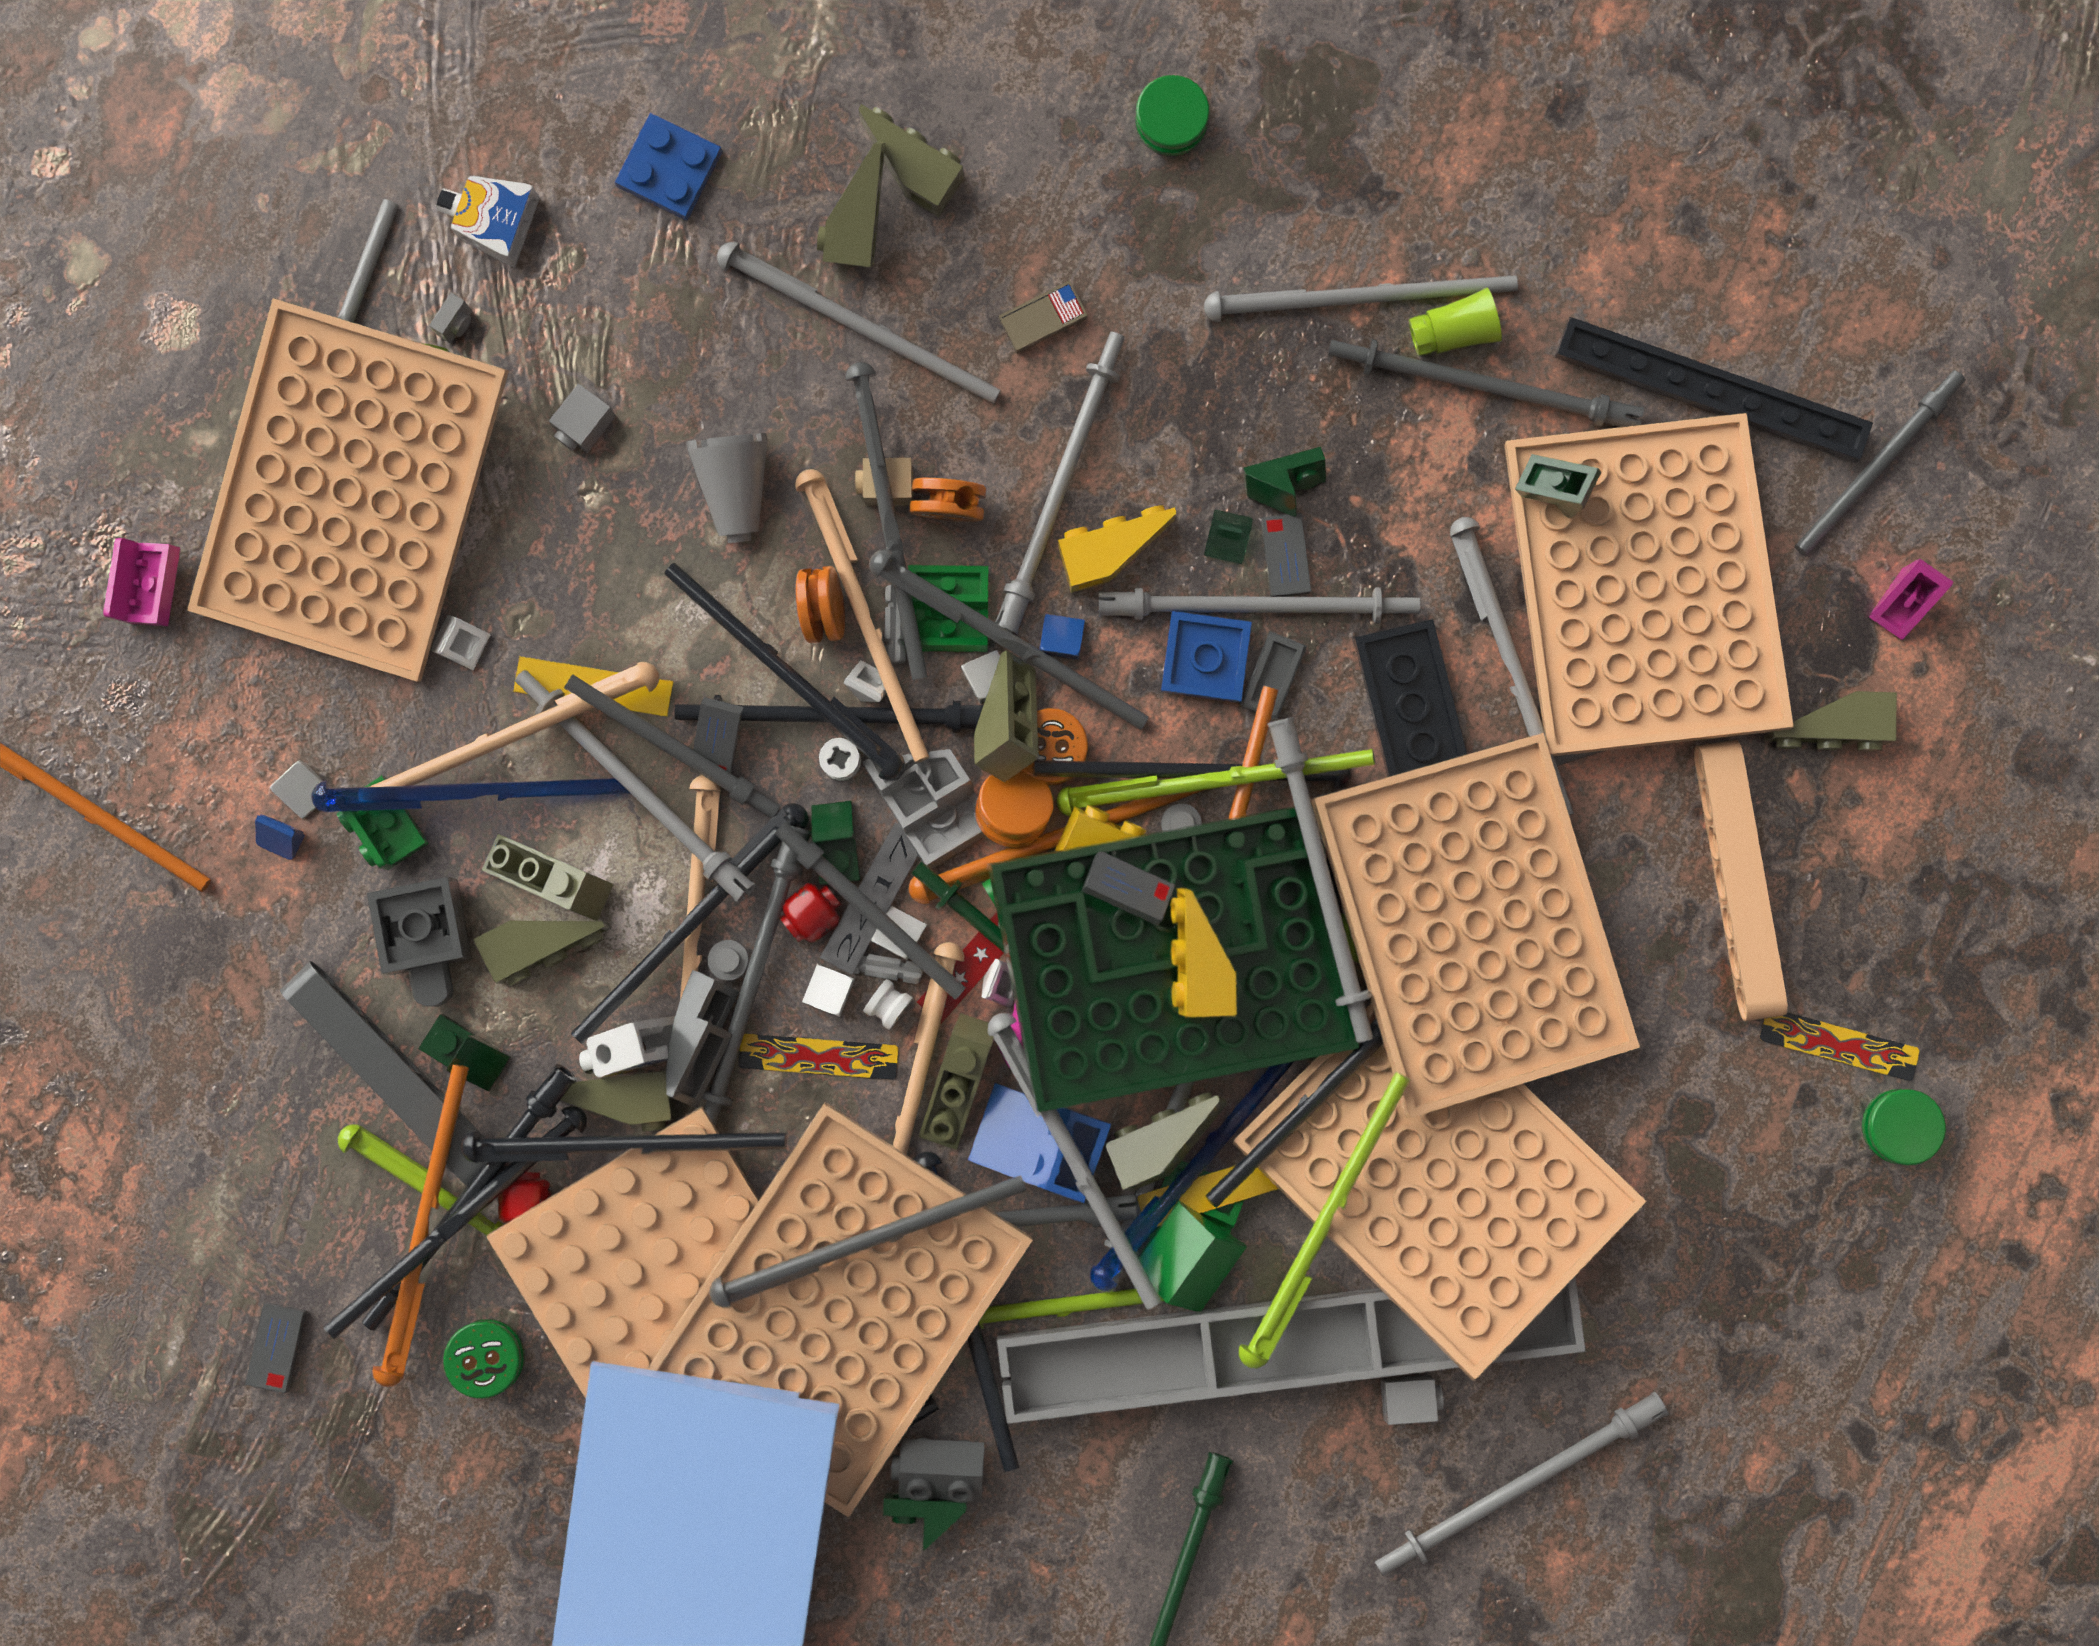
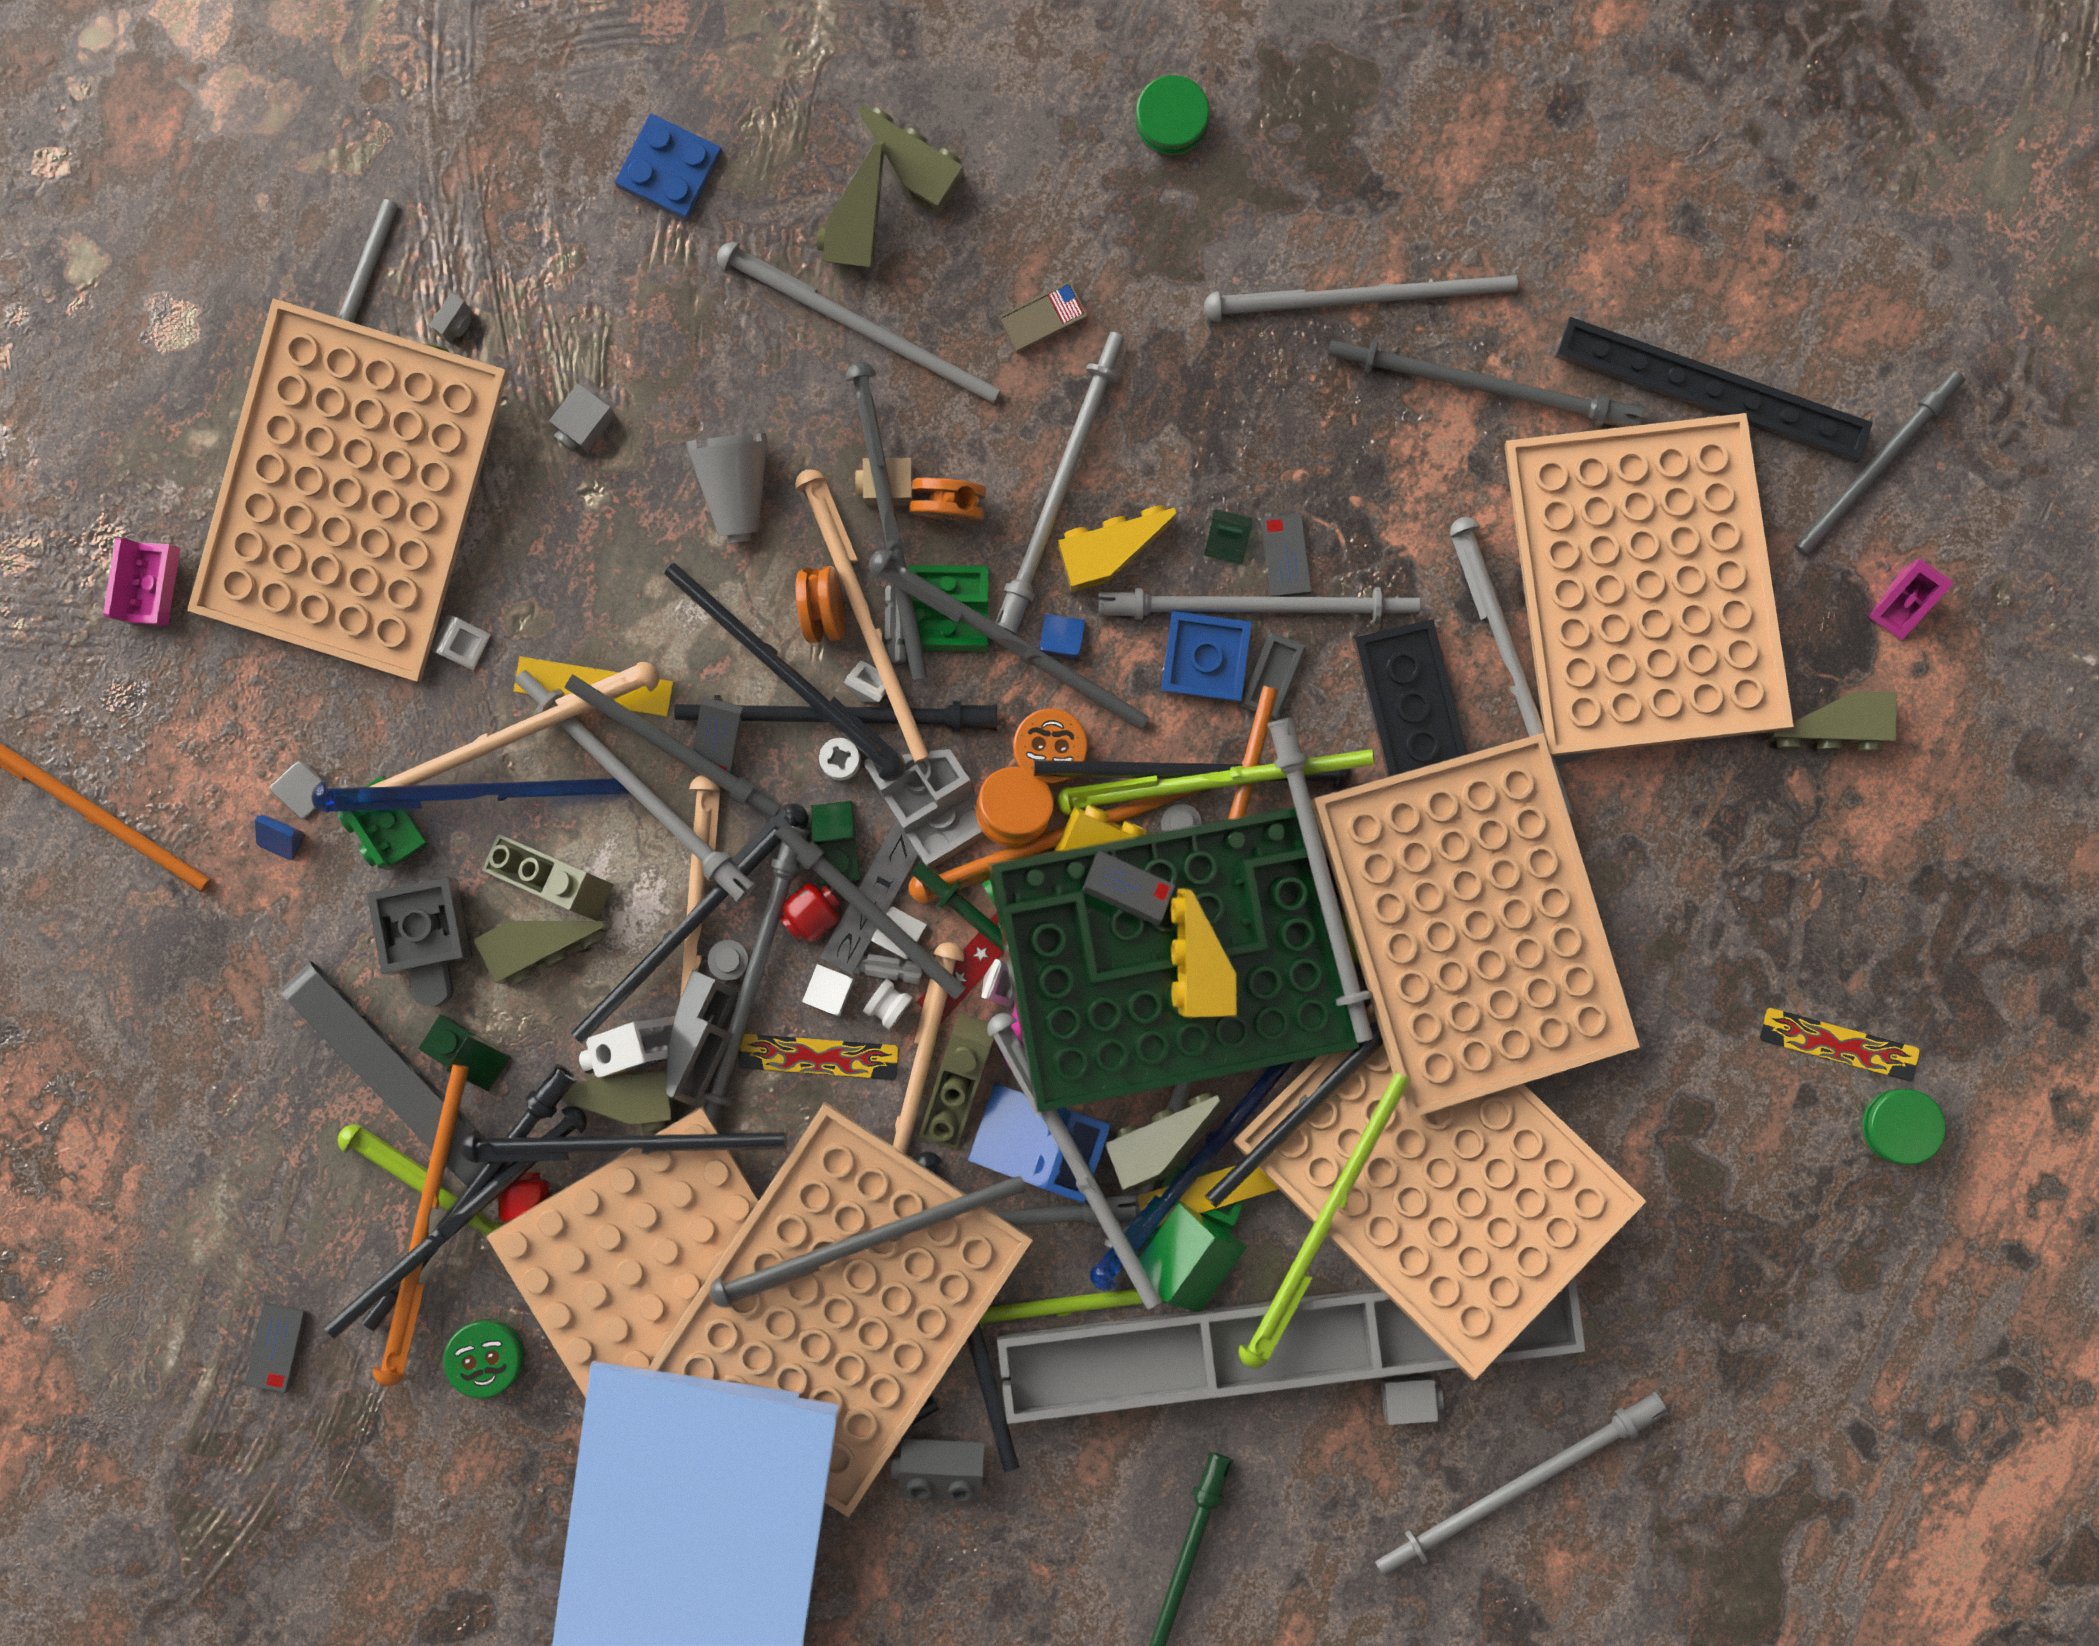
(491, 215): torso -> none
(937, 1514): dark green slope -> none
(980, 674): white slope -> none
(1008, 722): olive slope -> none
(1277, 479): dark green slope -> none
(1457, 325): lime plant -> none
(1558, 483): slope -> none
(1740, 880): light nougat beam -> none

